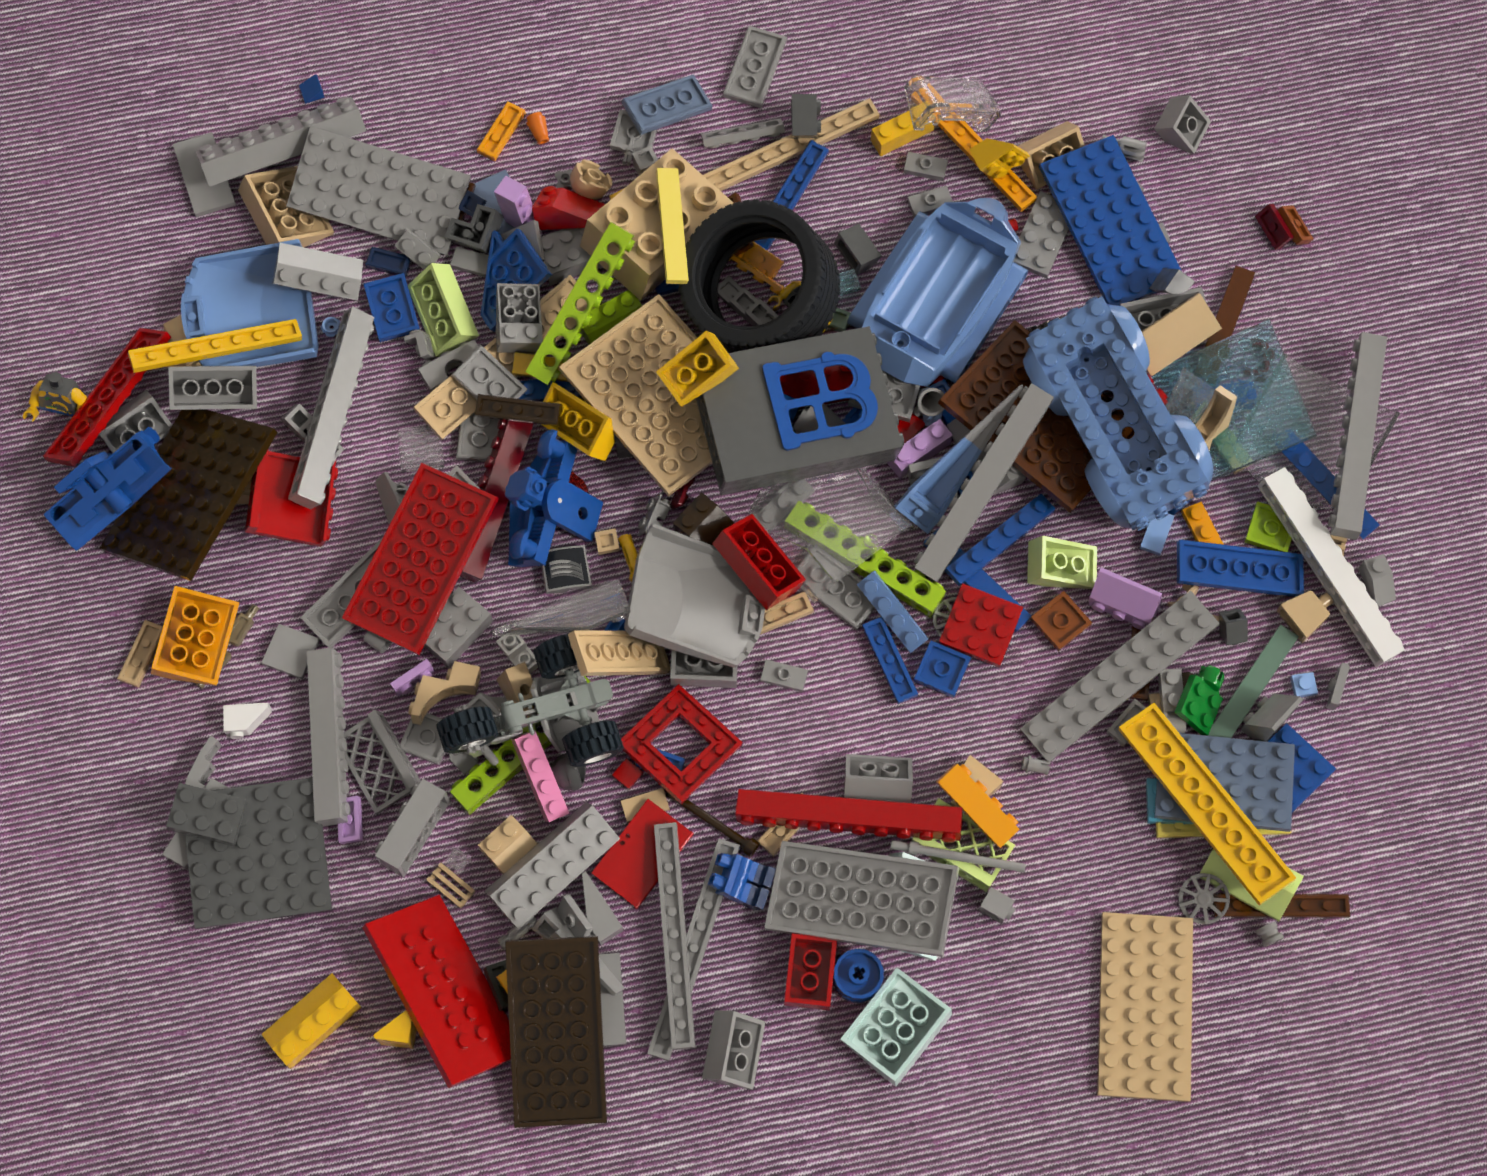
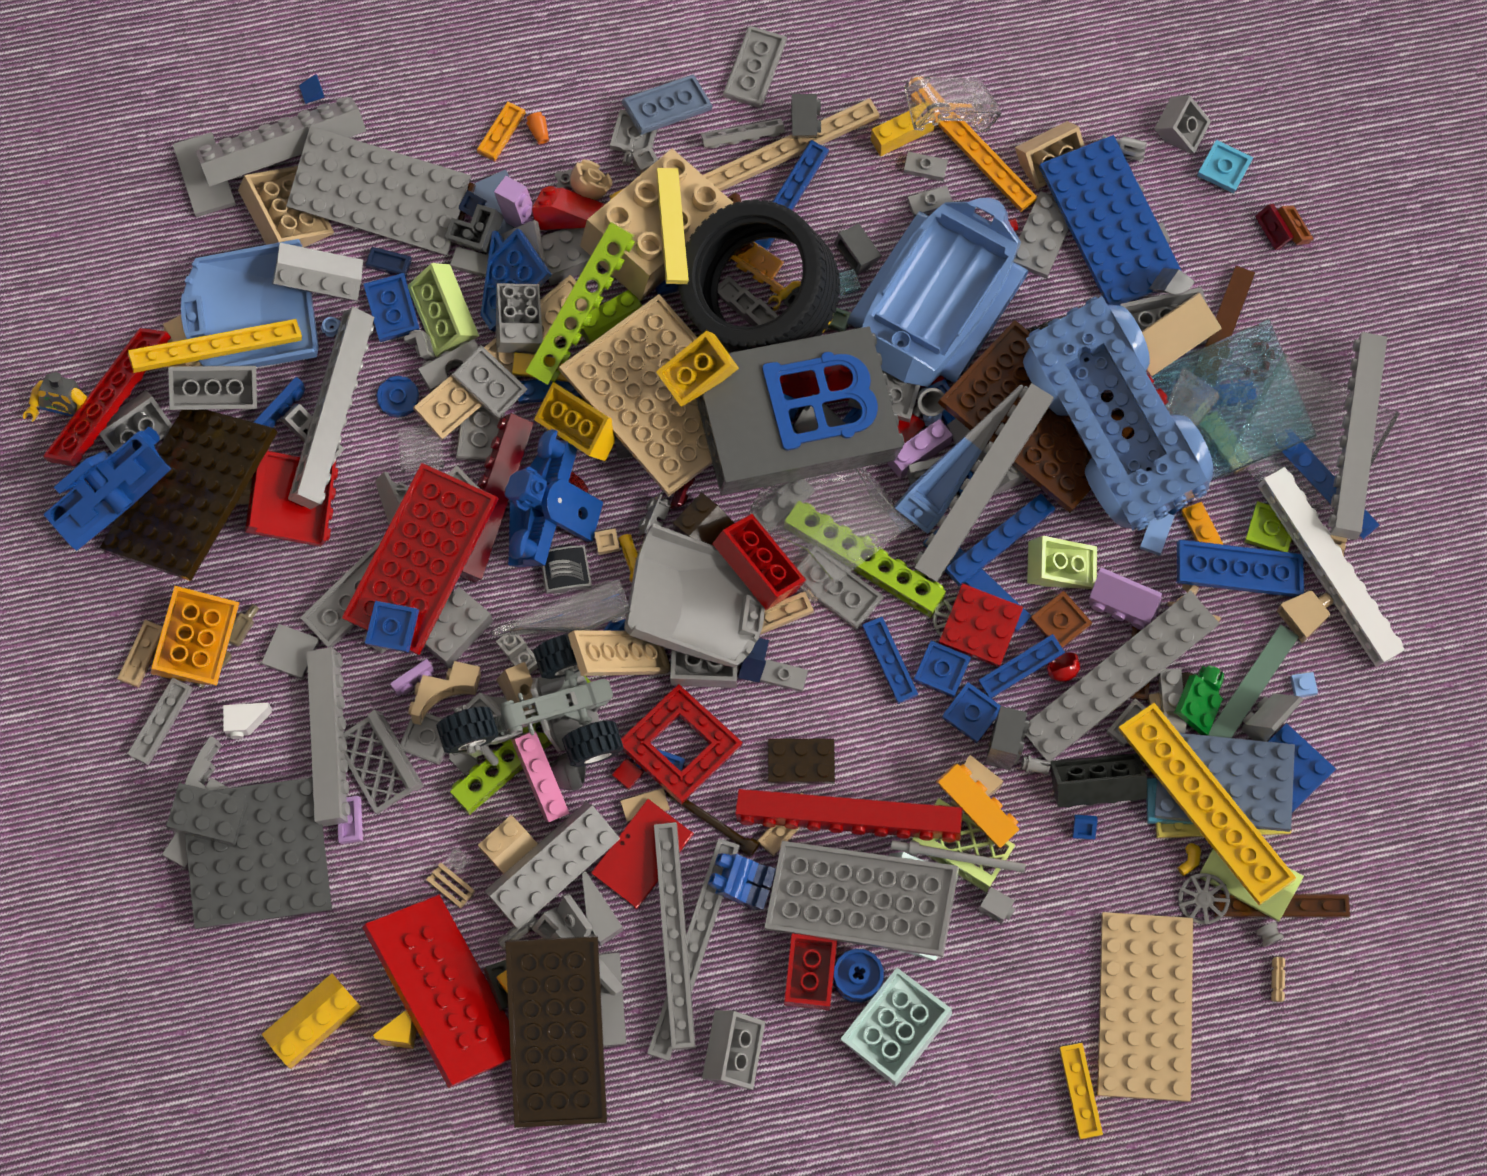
(160, 721): none -> light grey plate
(282, 403): none -> blue plate
(391, 626): none -> blue plate
(397, 396): none -> blue tile
(412, 827): light grey brick -> none
(417, 249): light grey plate -> none
(518, 410): dark brown tile -> none
(754, 663): none -> dark blue slope
(801, 761): none -> dark brown plate
(878, 778): light grey slope -> none
(892, 611): medium blue plate -> none
(972, 712): none -> blue plate
(997, 157): yellow slope -> none
(1007, 738): none -> dark grey brick
(1021, 666): none -> blue plate
(1064, 667): none -> red hair
(1080, 1091): none -> yellow plate
(1084, 827): none -> blue plate
(1098, 780): none -> pearl dark grey slope
(1193, 859): none -> yellow arm
(1217, 415): tan arch -> none
(1225, 166): none -> medium azure plate
(1233, 627): dark grey brick -> none
(1278, 979): none -> tan axle
(1337, 685): light grey plate -> none
(1378, 579): light grey slope -> none

